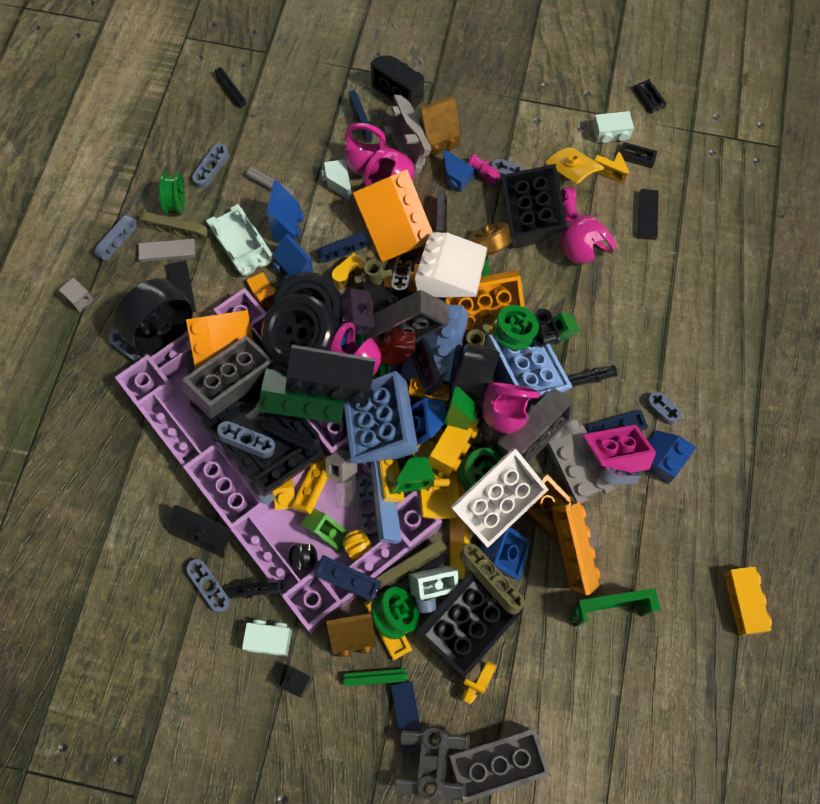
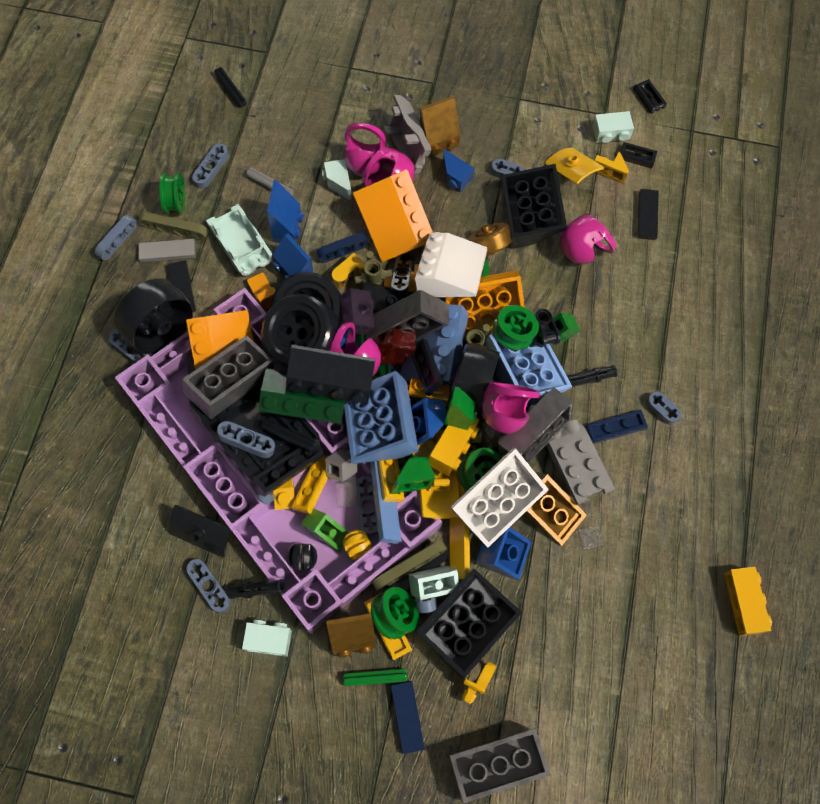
(76, 294): light grey brick -> none
(297, 682): black brick -> none
(347, 578): dark blue tile -> none
(360, 114): dark blue tile -> none
(397, 78): black brick -> none
(433, 764): dark grey piece -> none
(441, 212): black tile -> none
(487, 172): dark pink connector -> none
(489, 579): olive beam -> none
(569, 204): dark pink connector -> none
(575, 547): light orange slope -> none
(619, 477): sand blue beam -> none
(621, 448): dark pink slope -> none
(646, 599): green panel -> none
(670, 455): blue slope -> none

